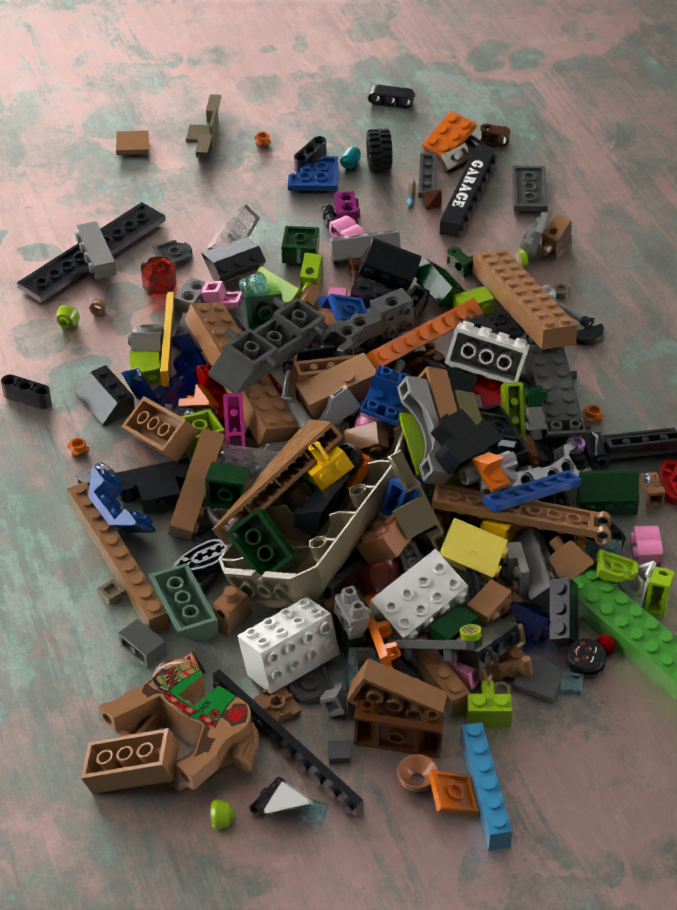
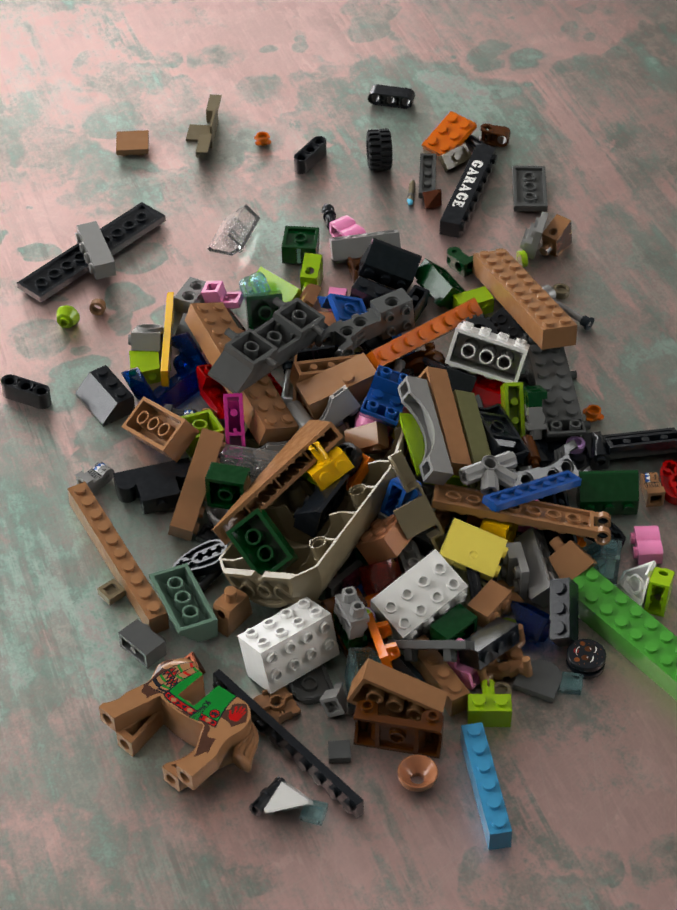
(78, 446): orange plate -> none
(103, 494): blue slope -> none
(130, 761): medium nougat brick -> none
(158, 276): clear red brick -> none
(175, 251): dark grey tile -> none
(200, 400): orange slope -> none
(221, 814): lime cone -> none
(234, 259): black slope -> none
(316, 176): blue plate -> none
(346, 204): magenta brick -> none
(350, 158): teal brick -> none
(454, 793): orange tile -> none
(463, 440): black brick -> none
(470, 632): lime tile -> none
(489, 469): orange slope -> none
(591, 334): black tile -> none
(608, 643): red plate -> none
(615, 567): lime plate -> none

